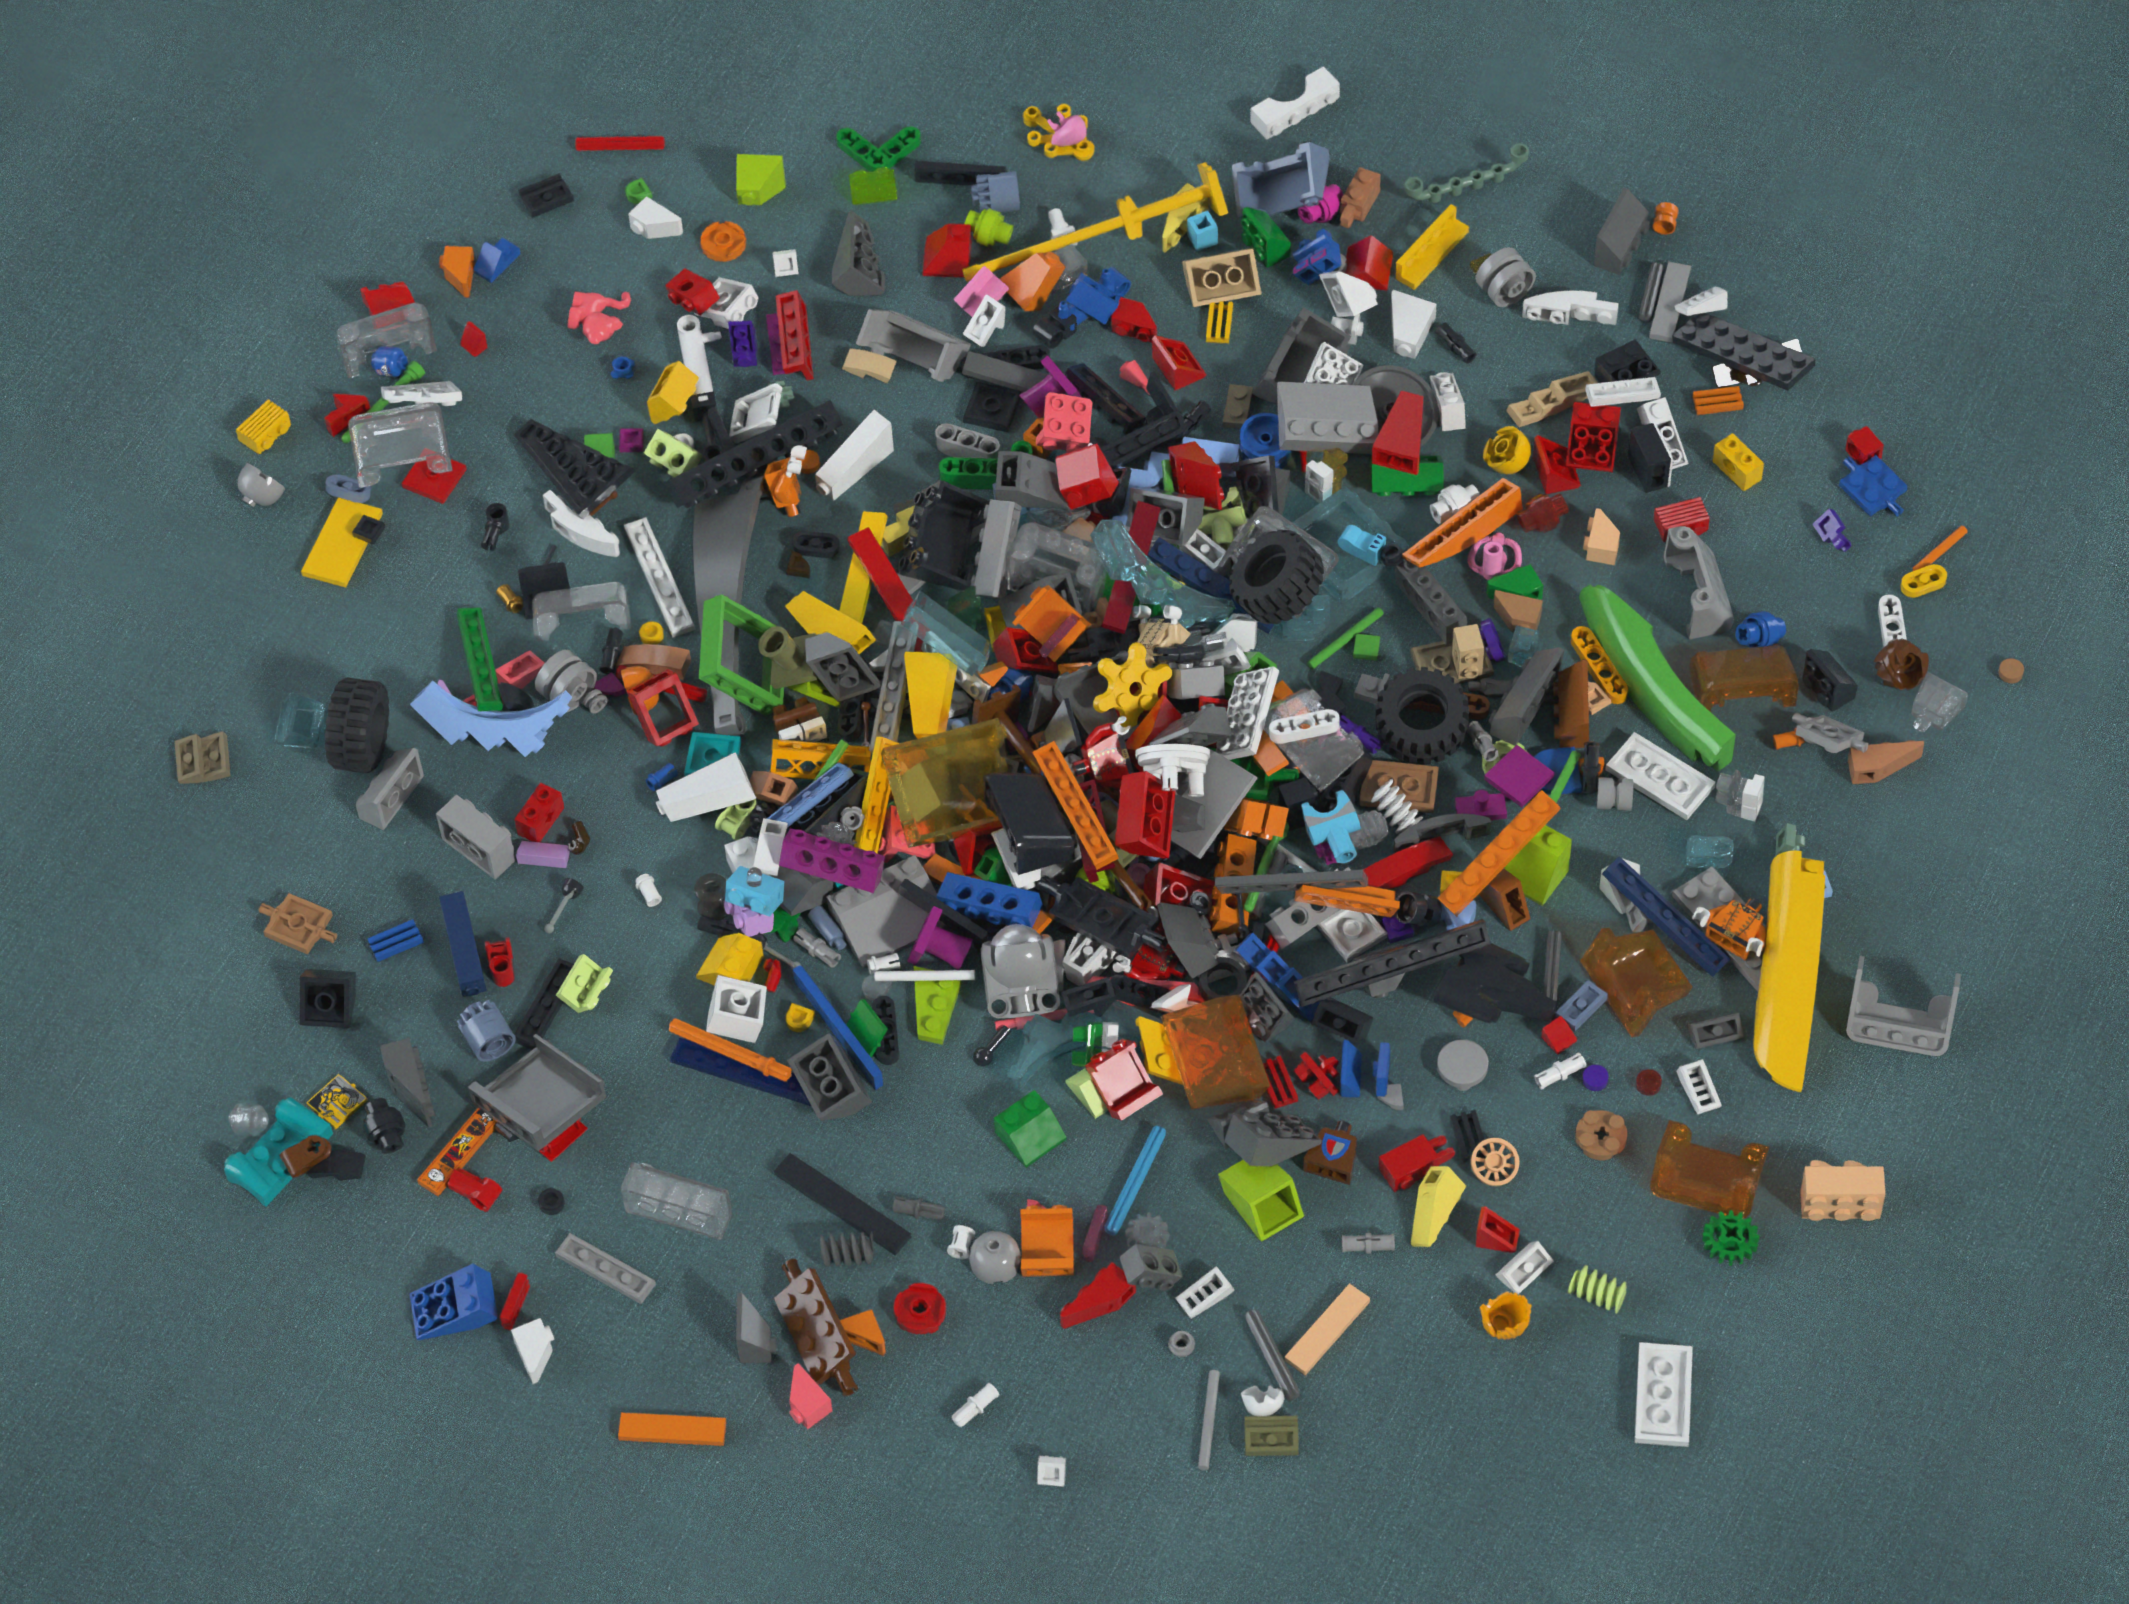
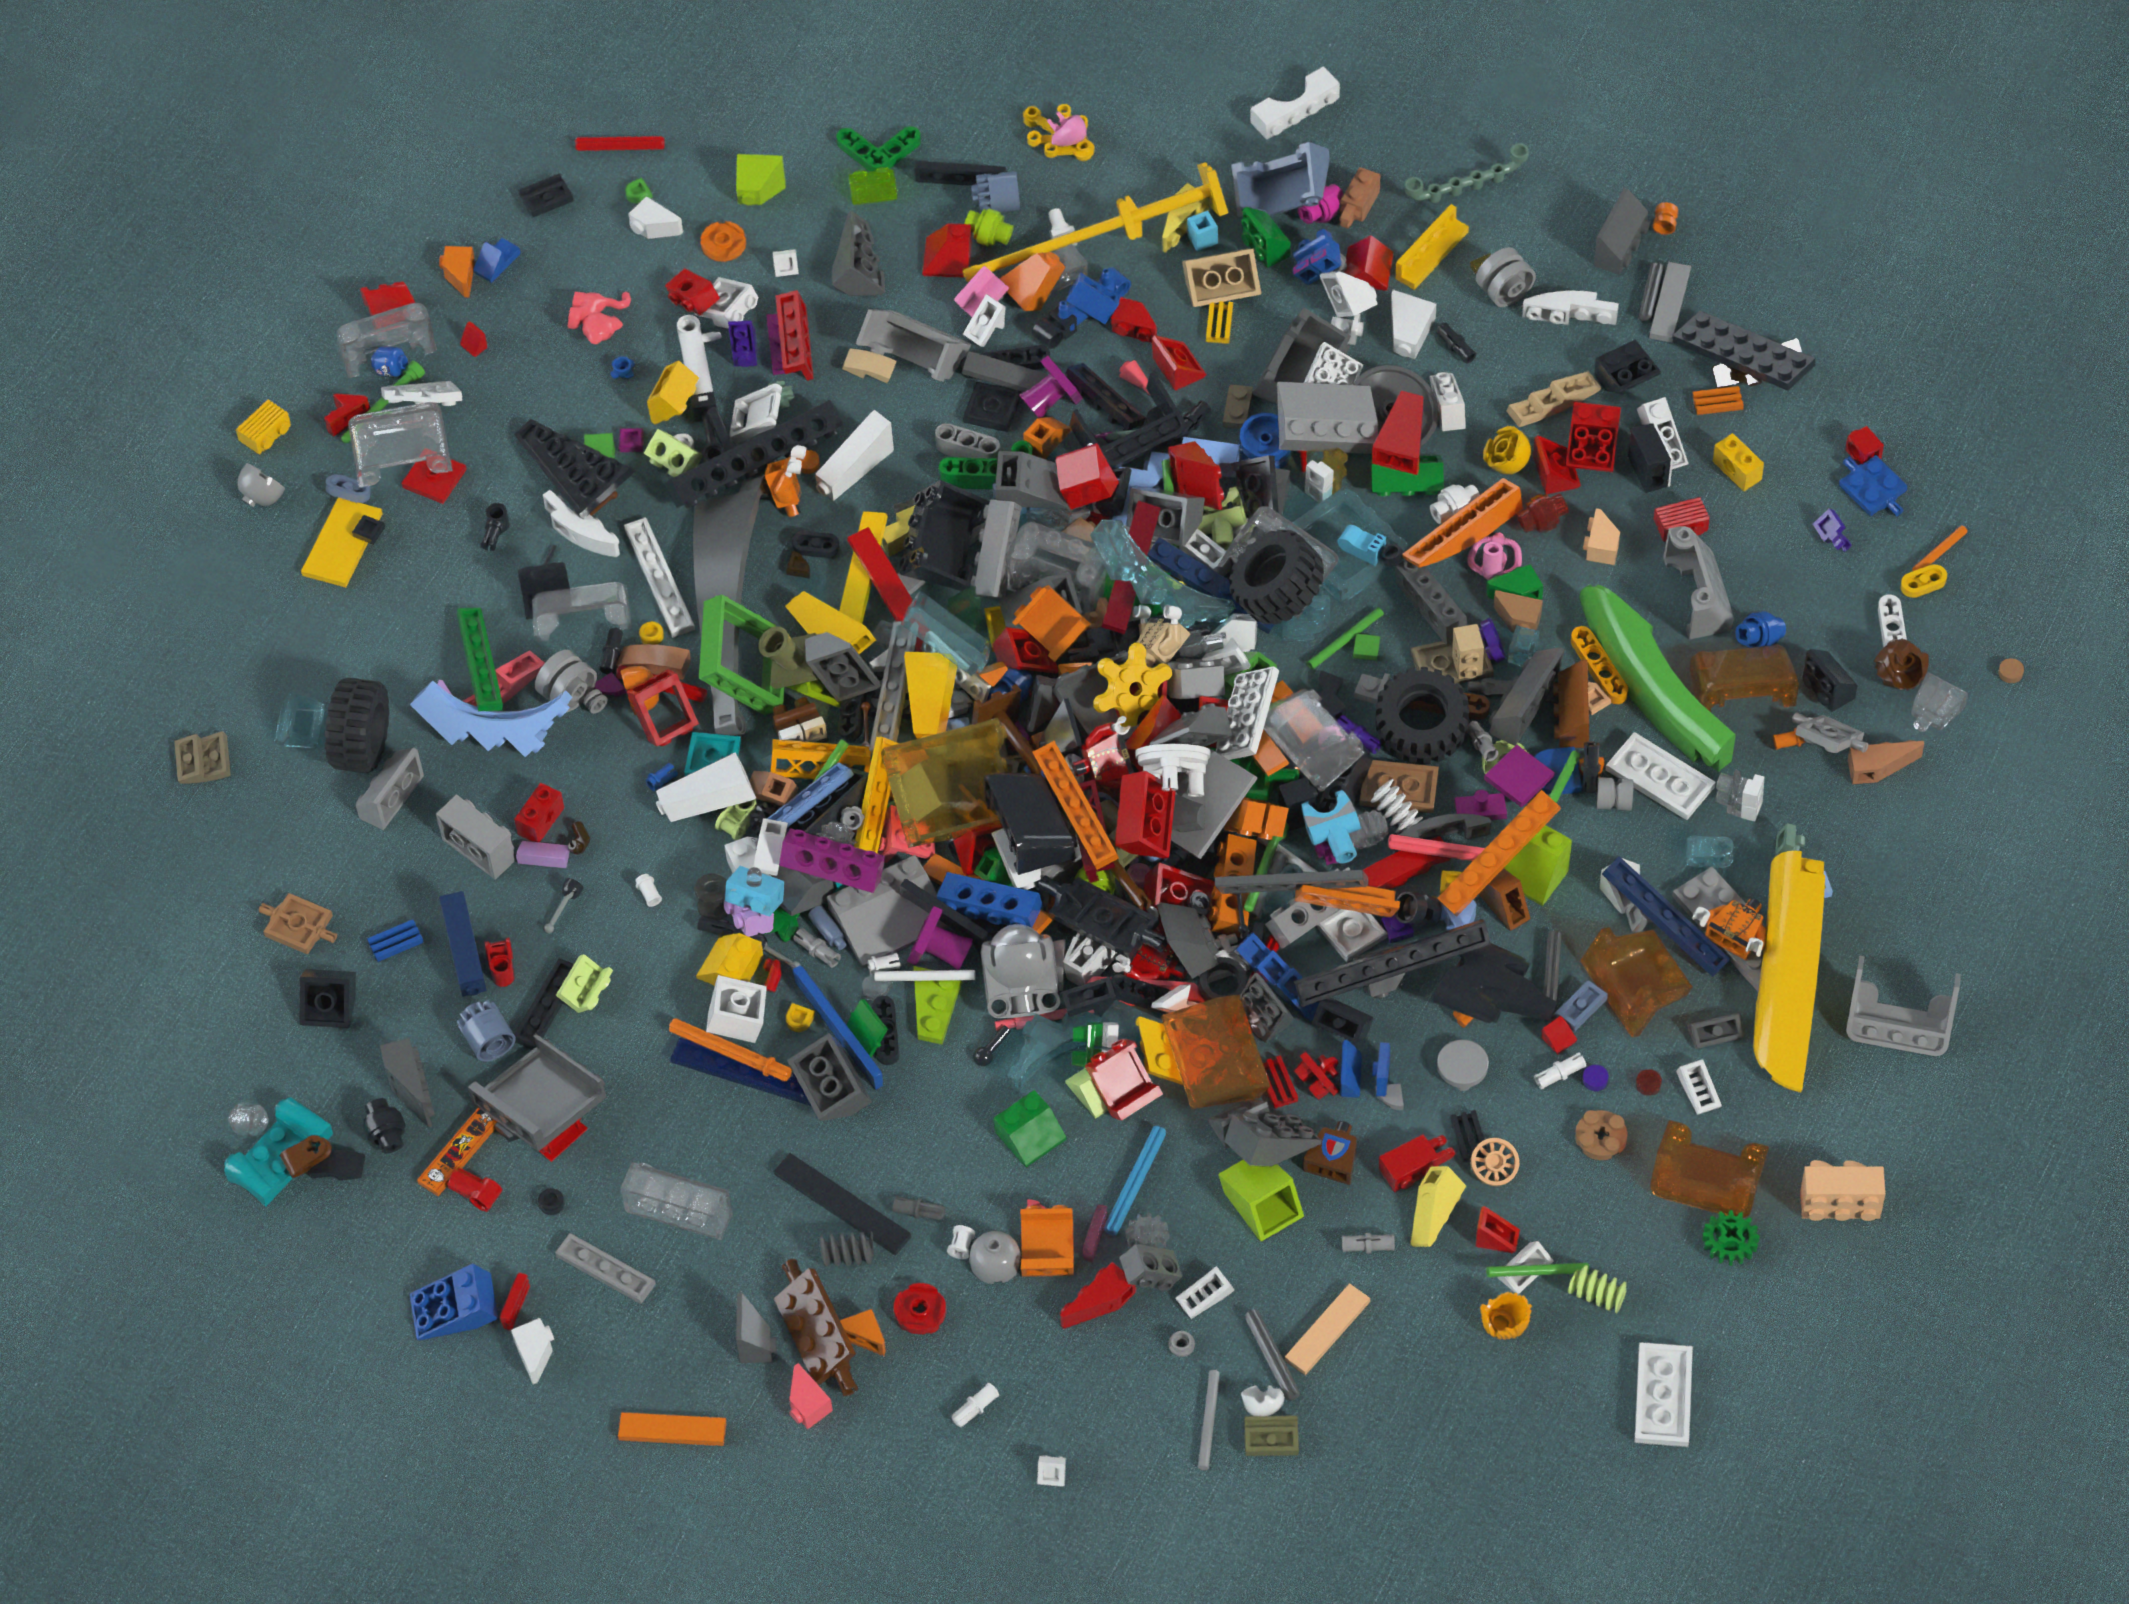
(337, 1101): piece -> none
(513, 602): pearl gold pin -> none
(515, 698): black slope -> none
(1058, 635): clear pink tile -> none
(1065, 423): coral bracket -> none
(1112, 436): none -> sand green piece
(1178, 653): black pin -> none
(1319, 717): white beam -> none
(1433, 847): none -> coral axle
(1528, 1270): none -> bright green piece
(1623, 391): white plate -> none
(1707, 301): white slope -> none

